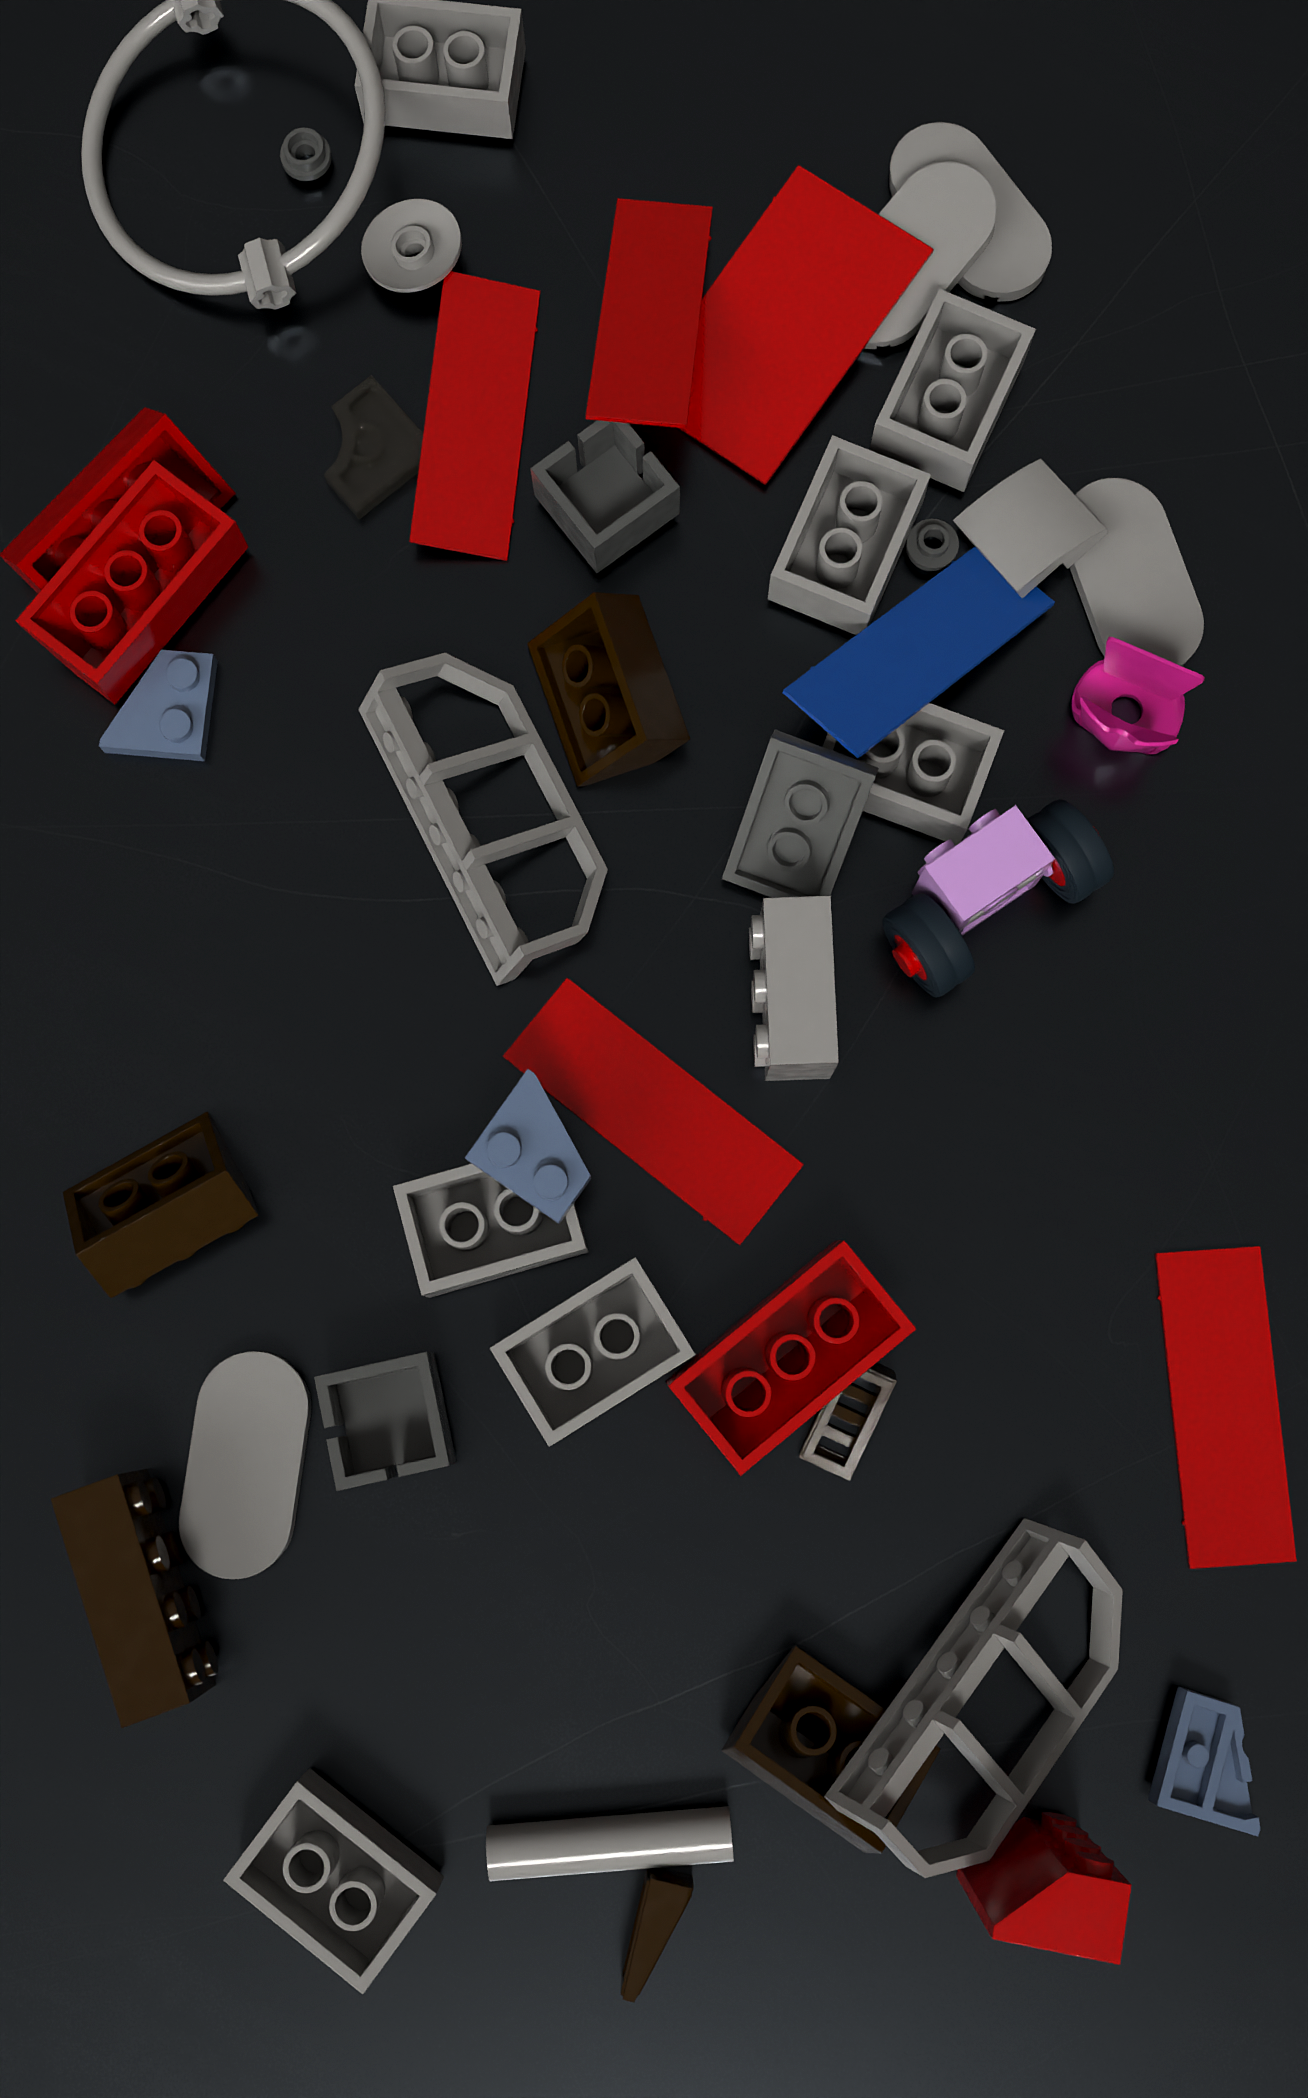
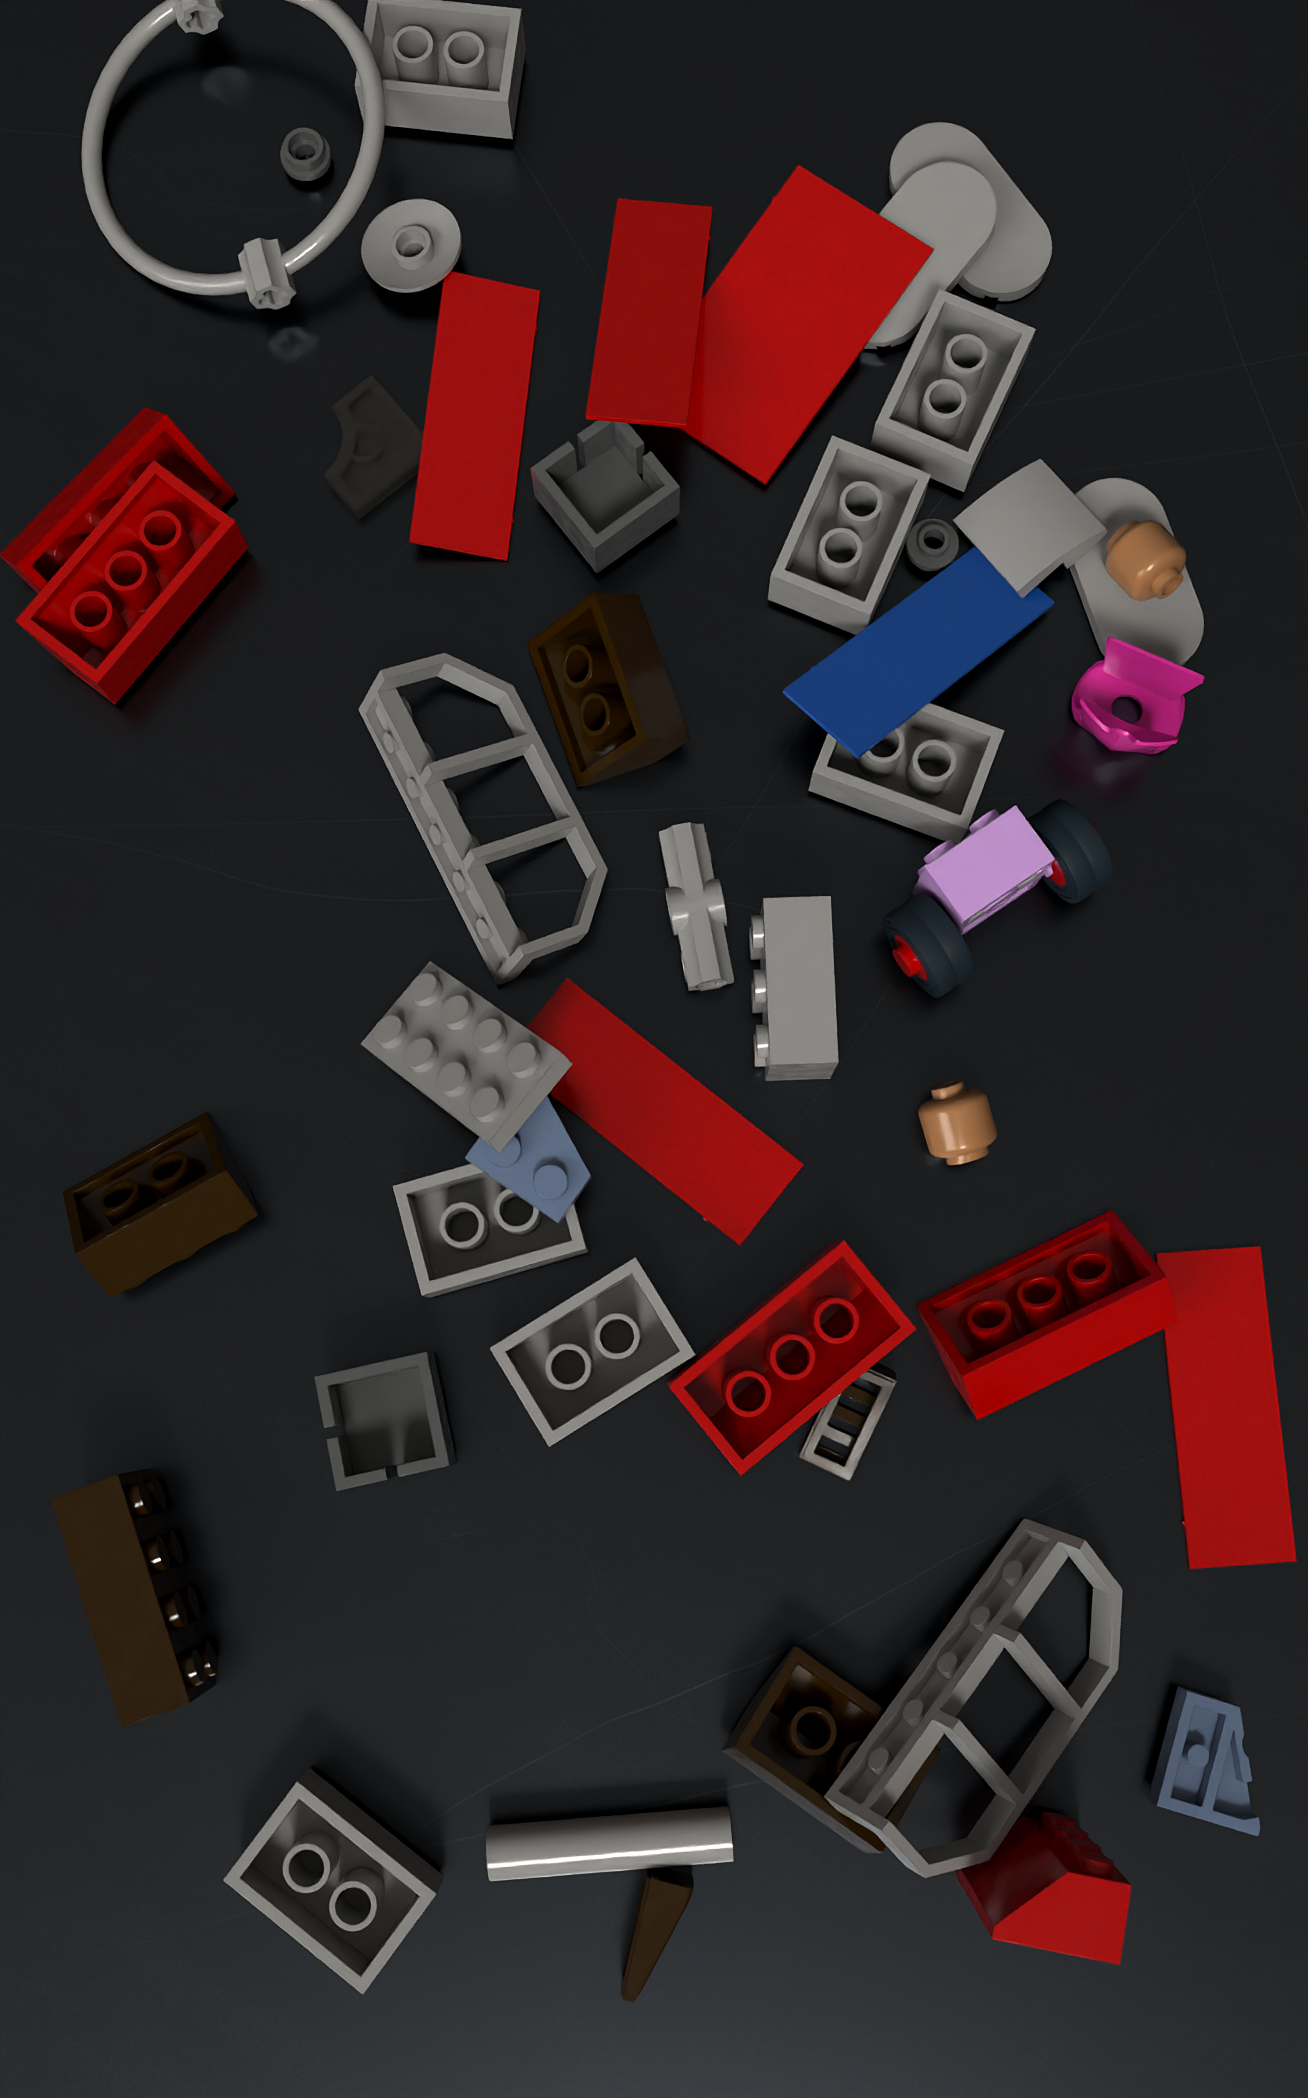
(167, 709): sand blue wing -> none
(245, 1465): light grey tile -> none
(466, 1055): none -> light grey plate
(696, 907): none -> light grey piece
(799, 819): dark grey plate -> none
(957, 1123): none -> medium nougat head
(1048, 1313): none -> red slope
(1145, 560): none -> medium nougat head

